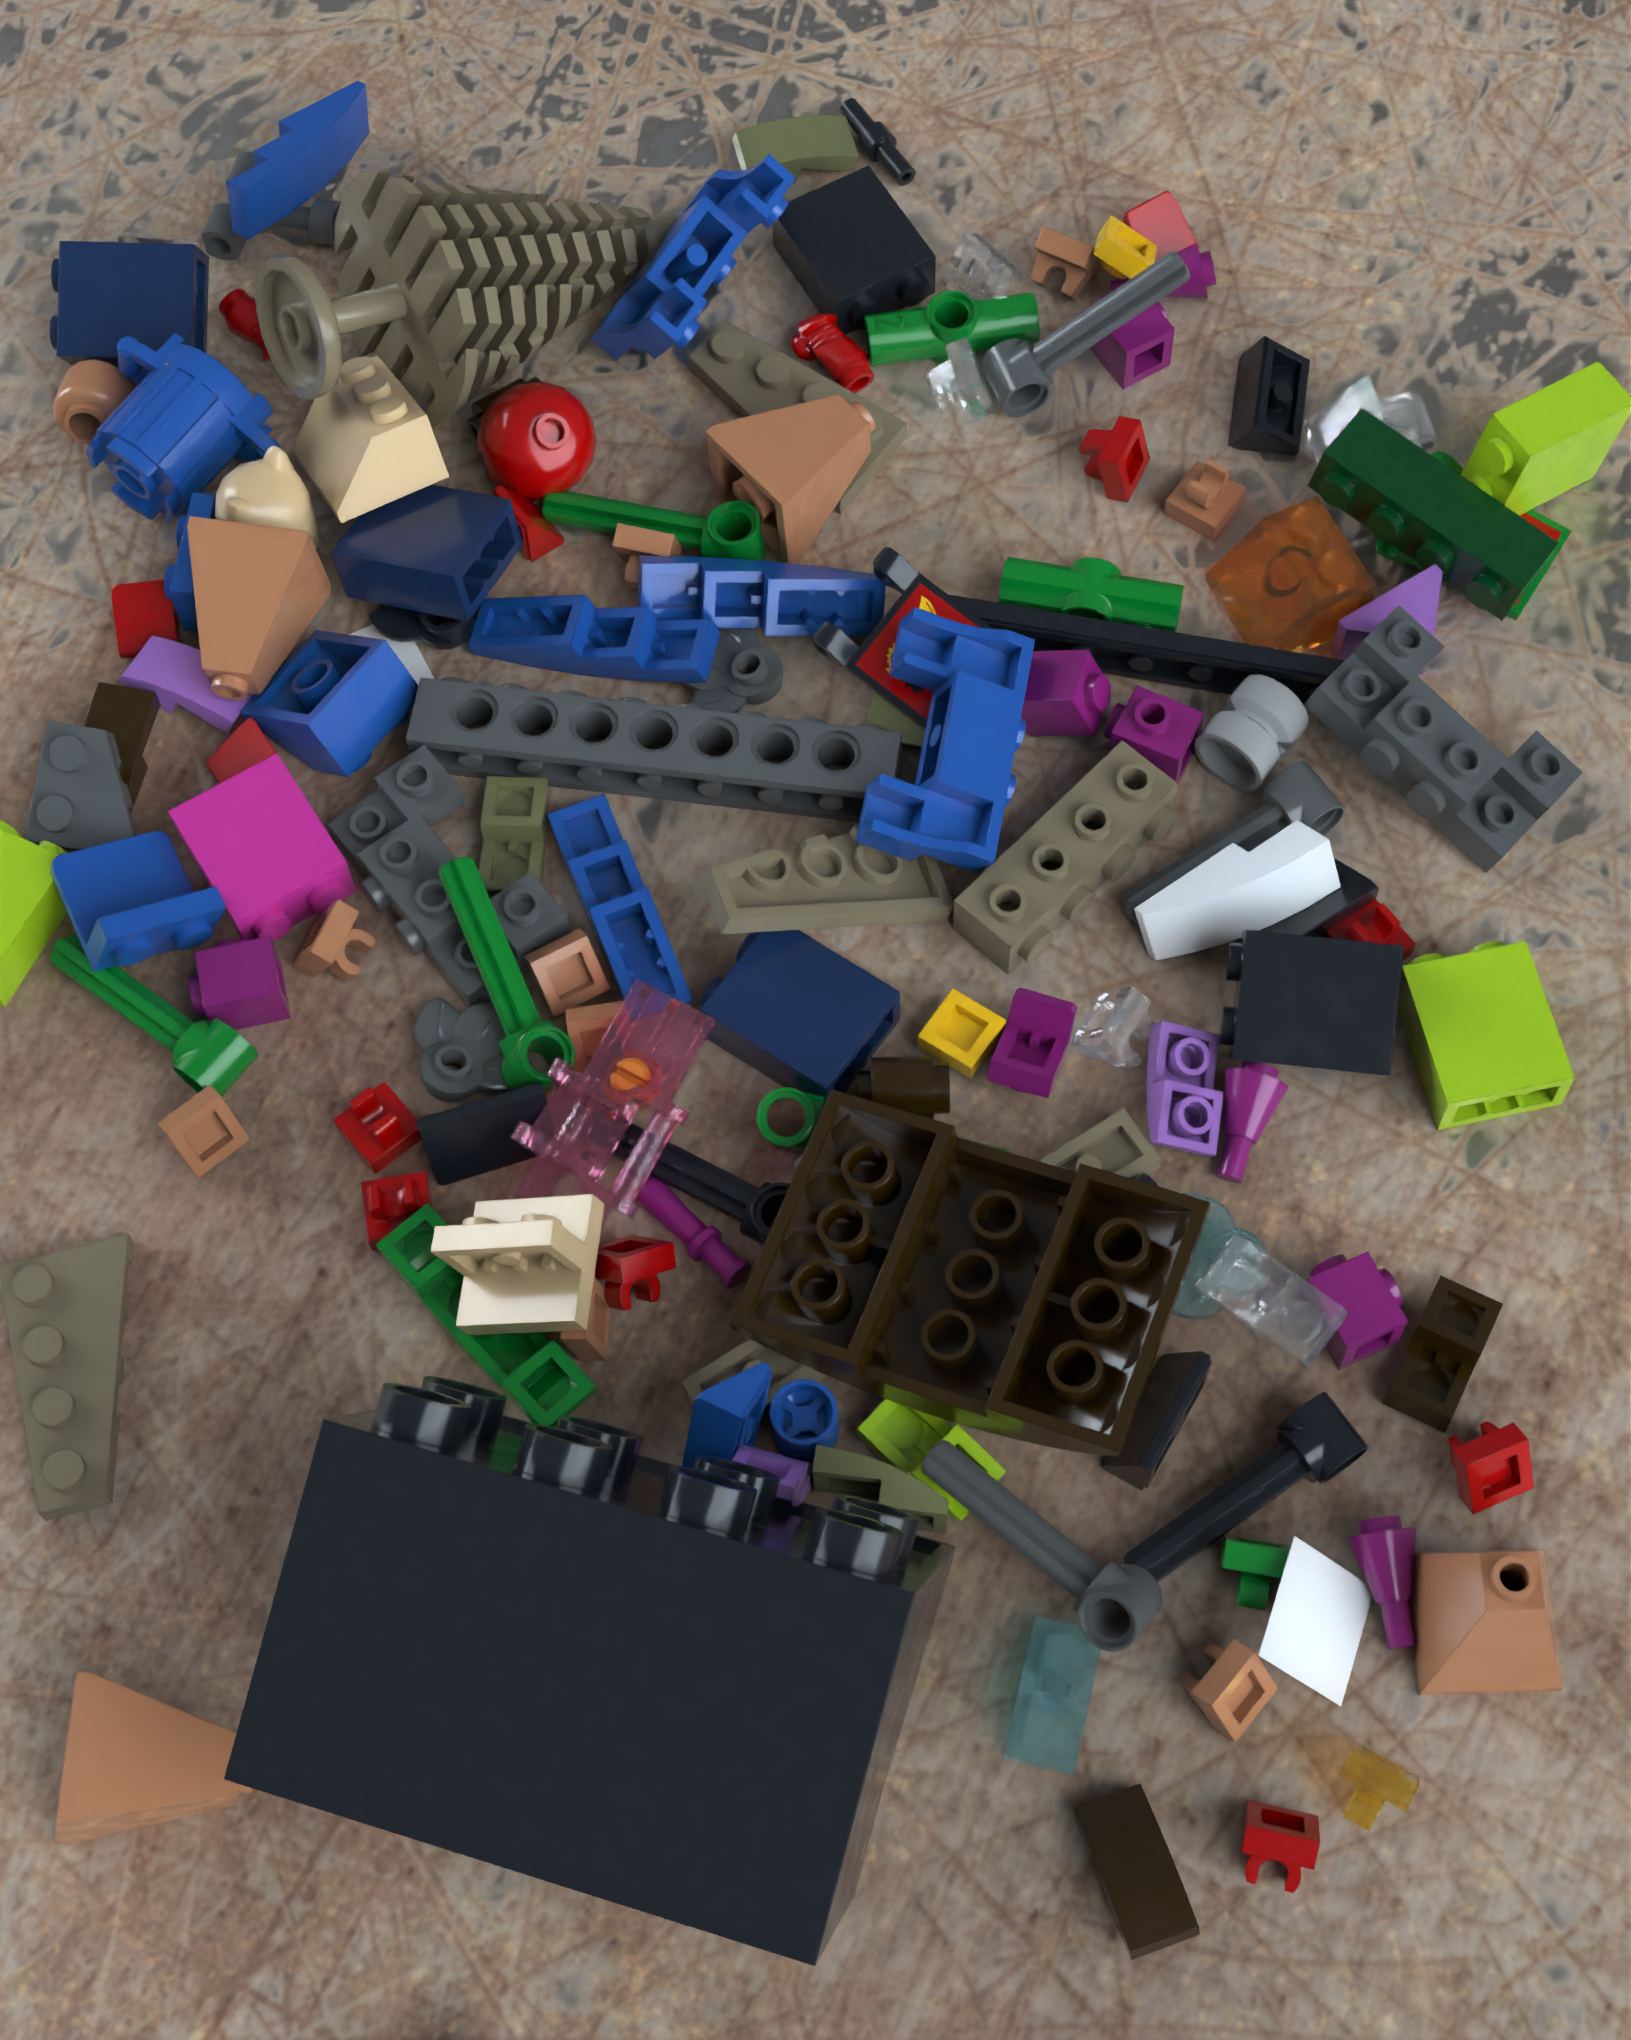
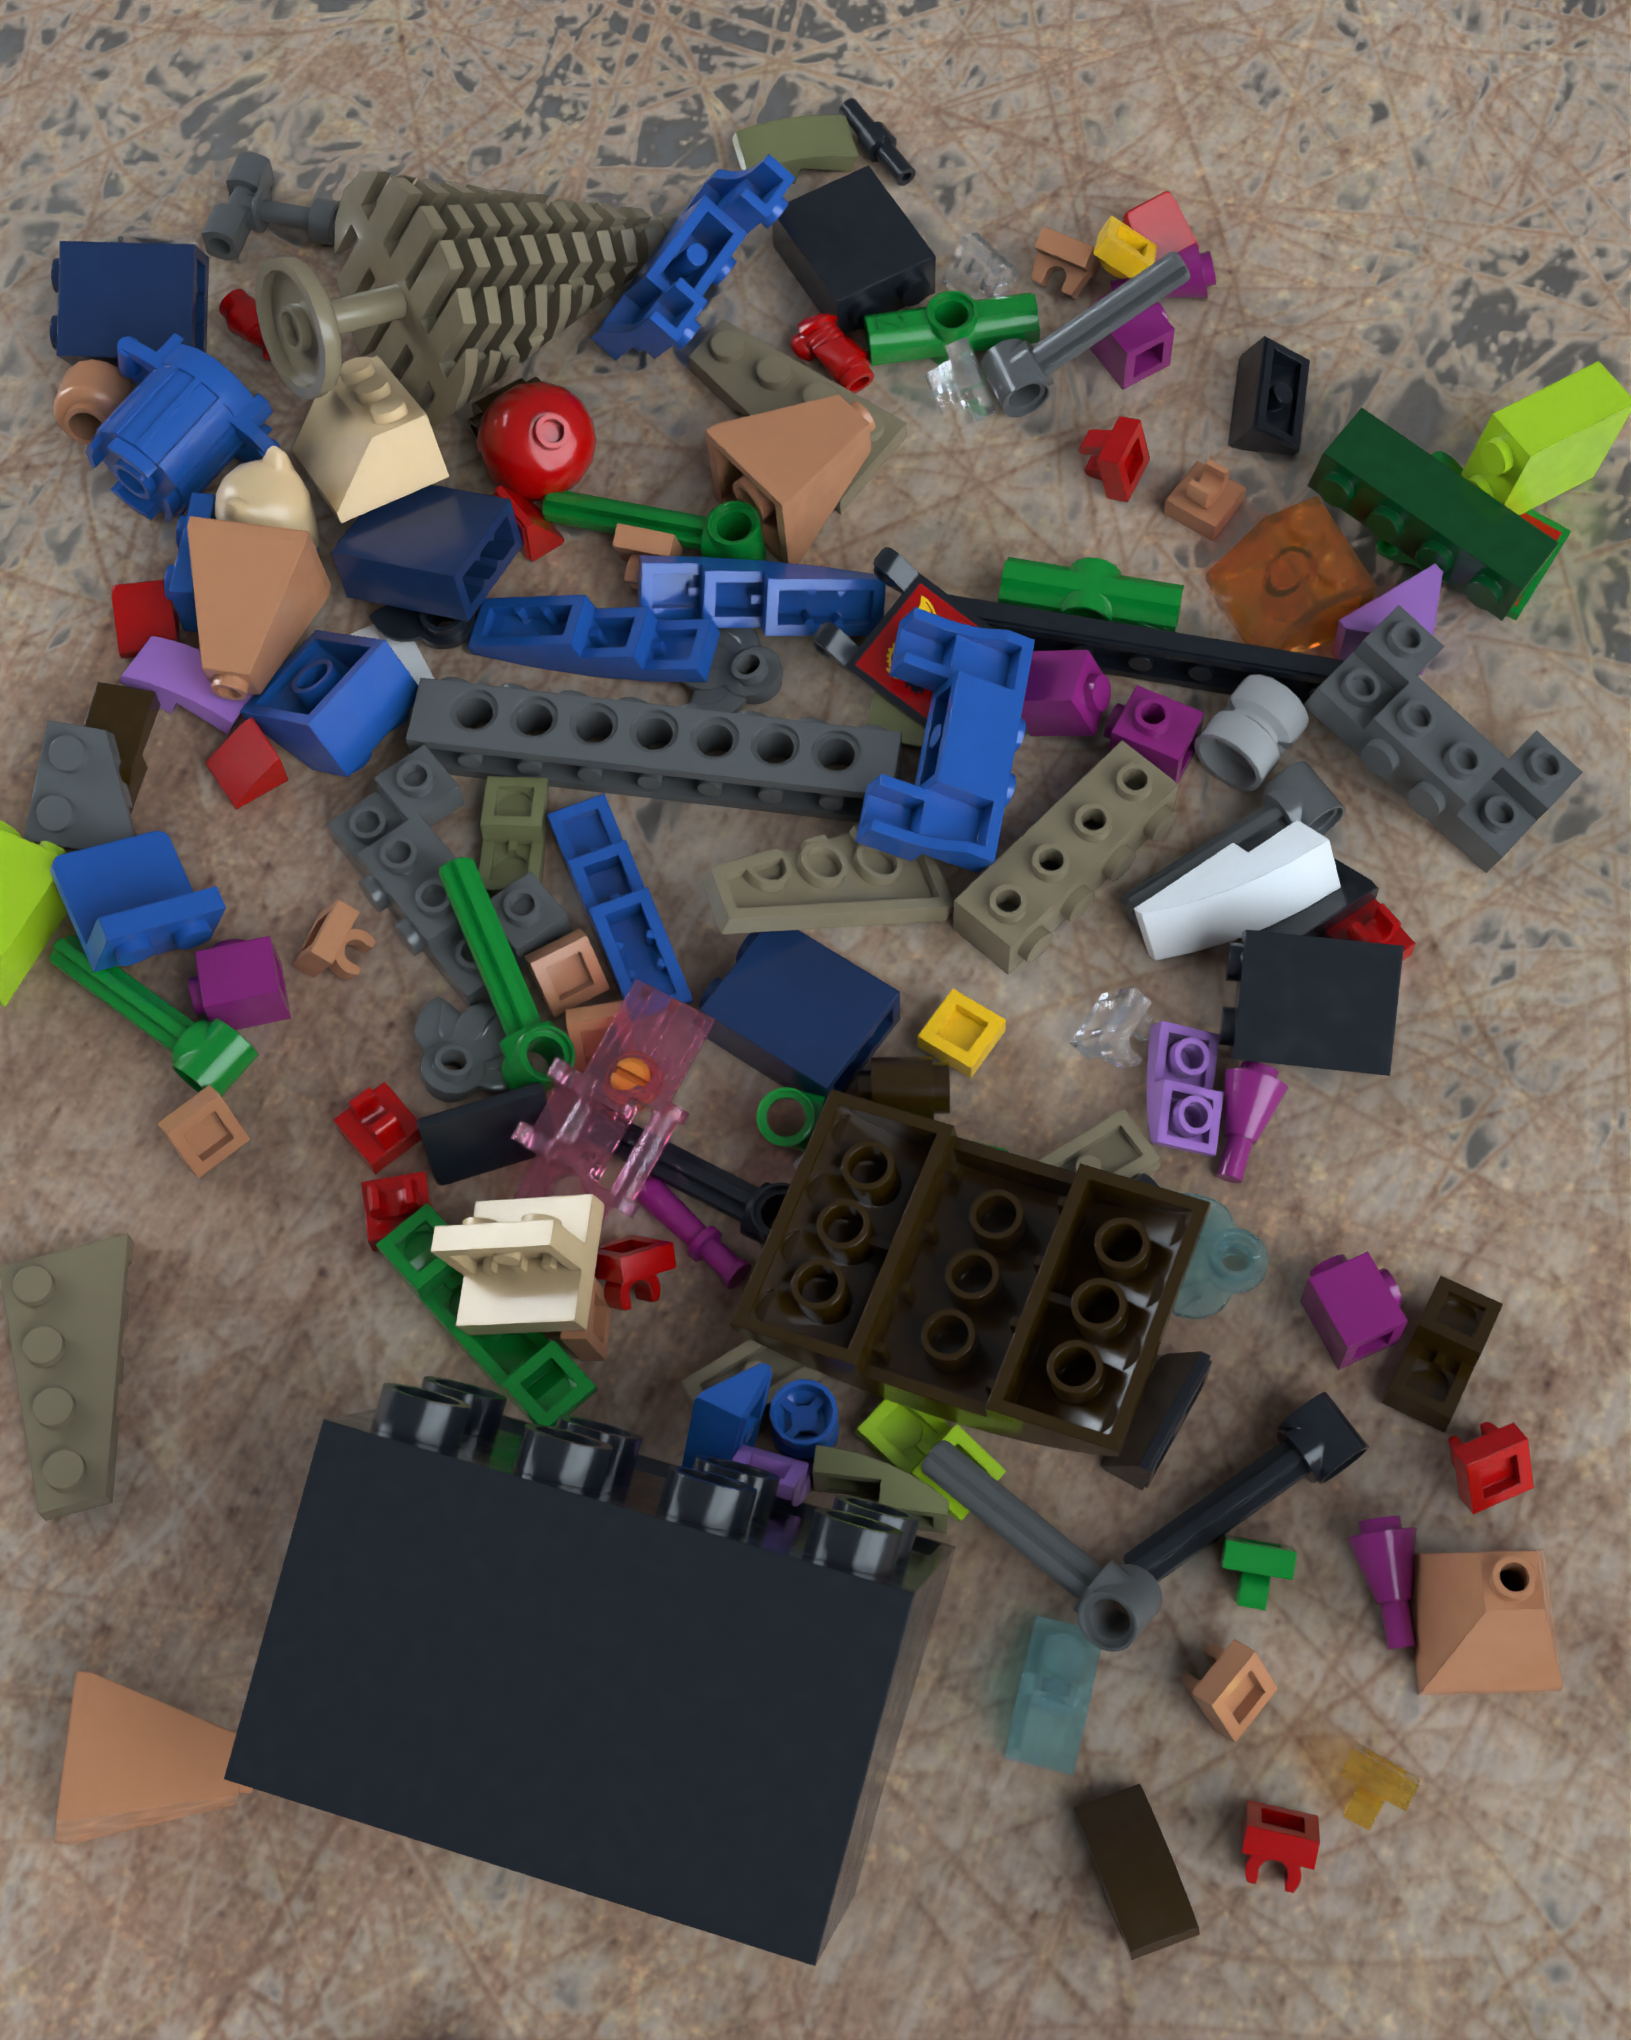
(263, 850): dark pink brick -> none
(300, 162): blue slope -> none
(1033, 1043): magenta bracket -> none
(1271, 1300): clear slope -> none
(1316, 1621): white sticker -> none
(1400, 411): clear slope -> none
(1482, 1034): lime brick -> none

